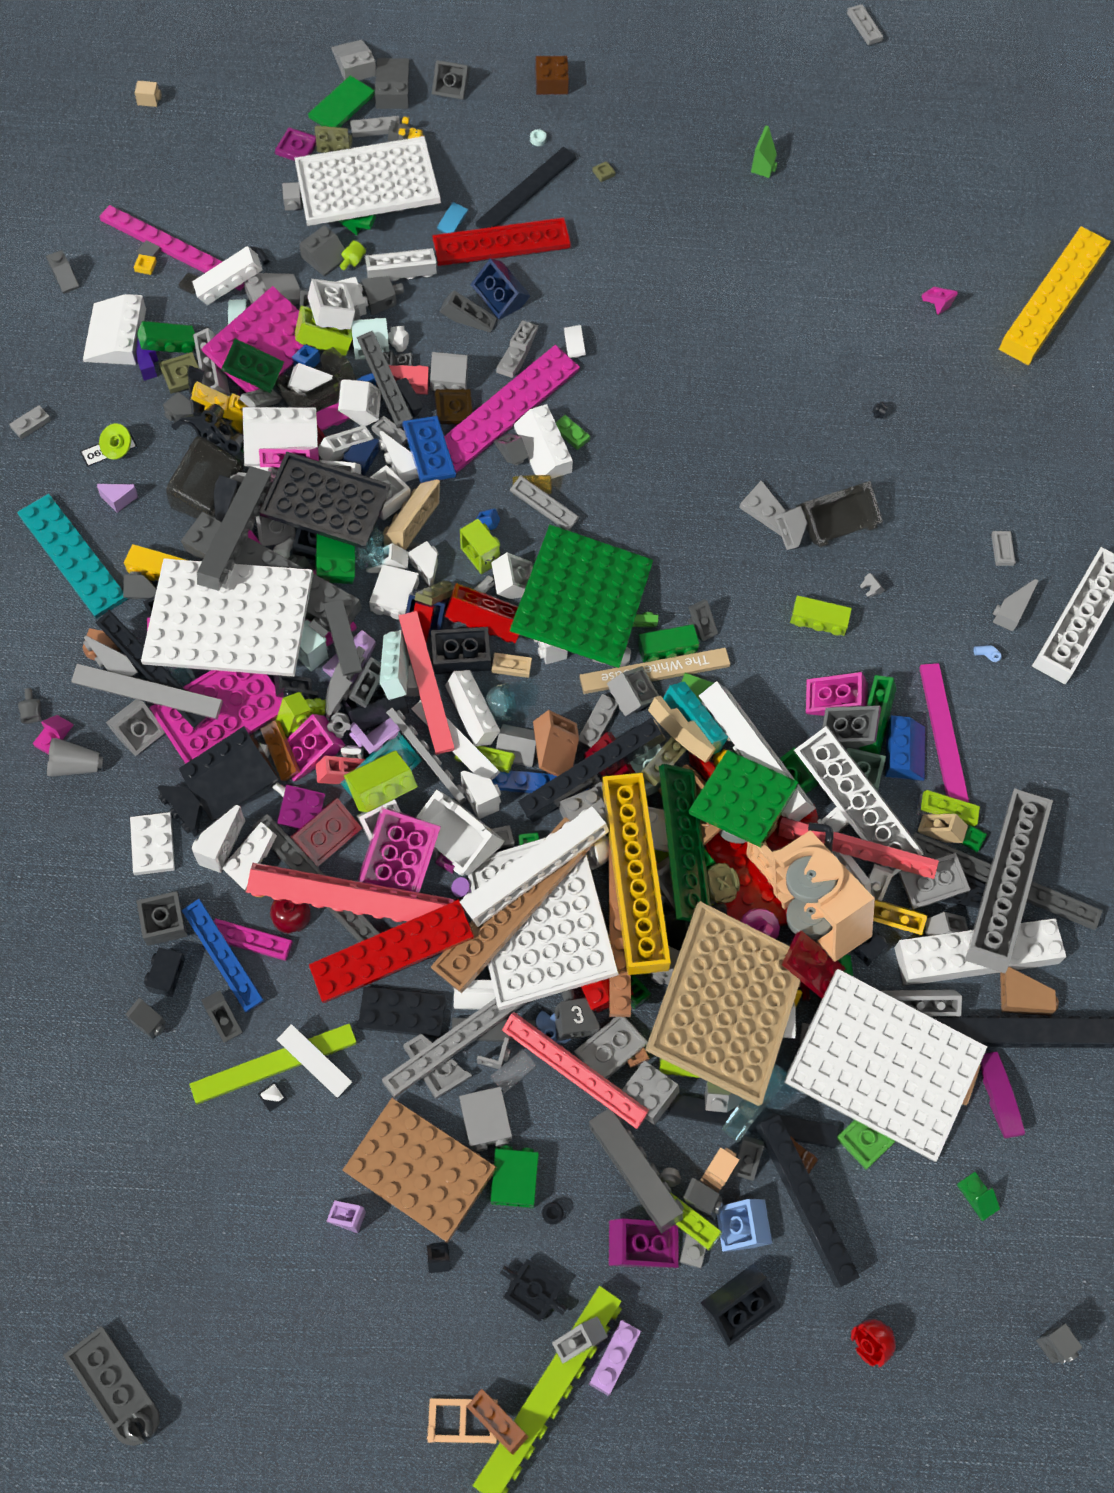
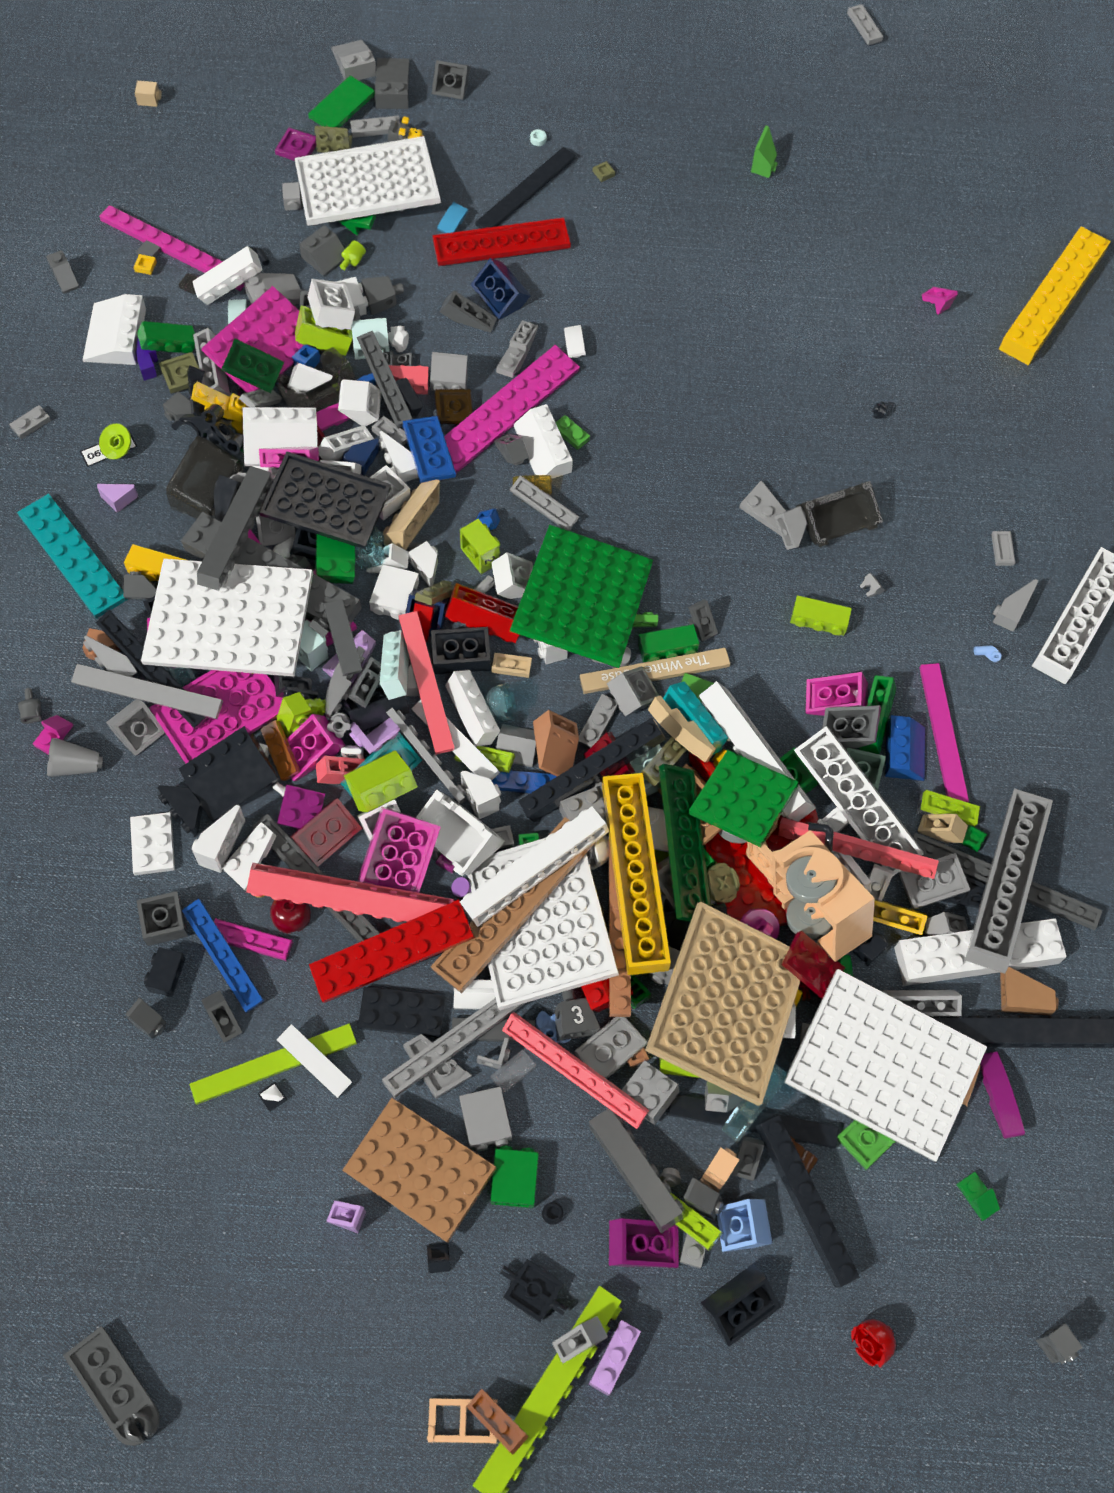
(402, 264): white slope -> none
(551, 75): reddish brown brick -> none

